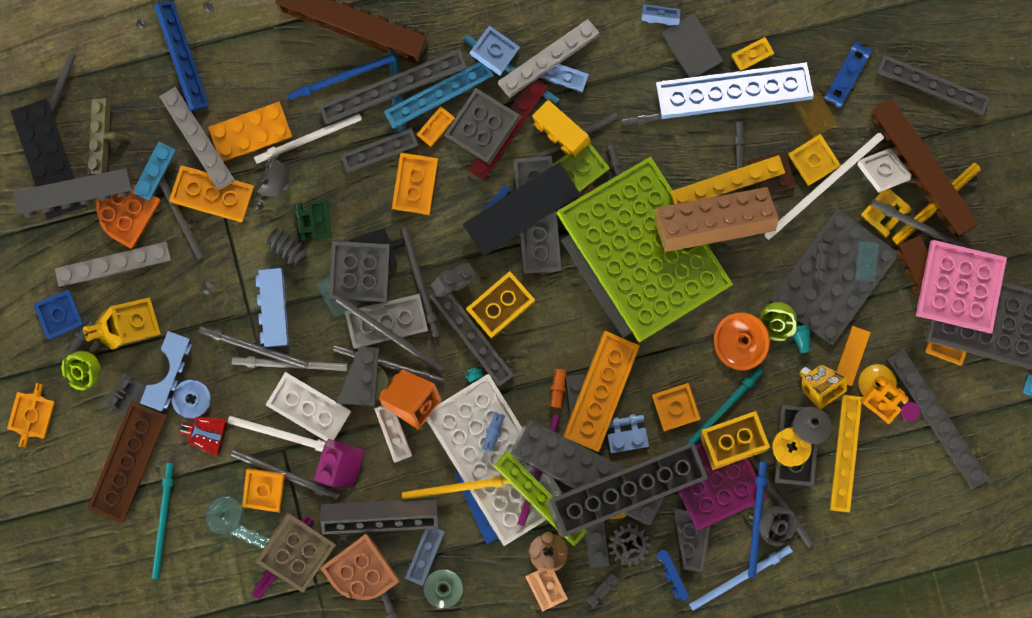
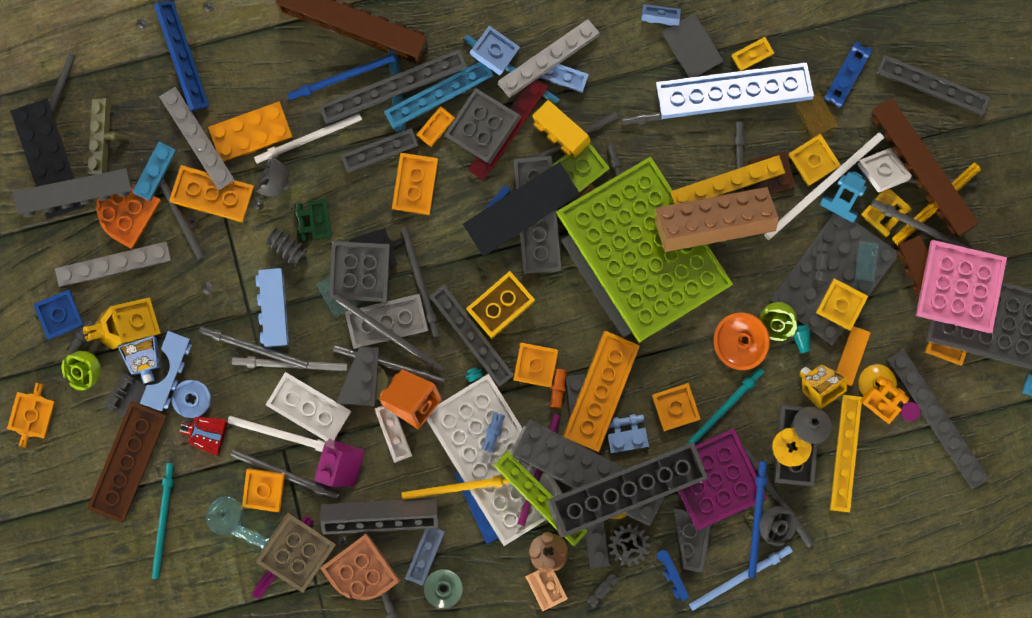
(142, 357): none -> torso
(453, 280): dark grey brick -> none
(535, 365): none -> light orange plate
(734, 440): yellow brick -> none
(841, 304): none -> yellow plate
(853, 183): none -> dark azure tile

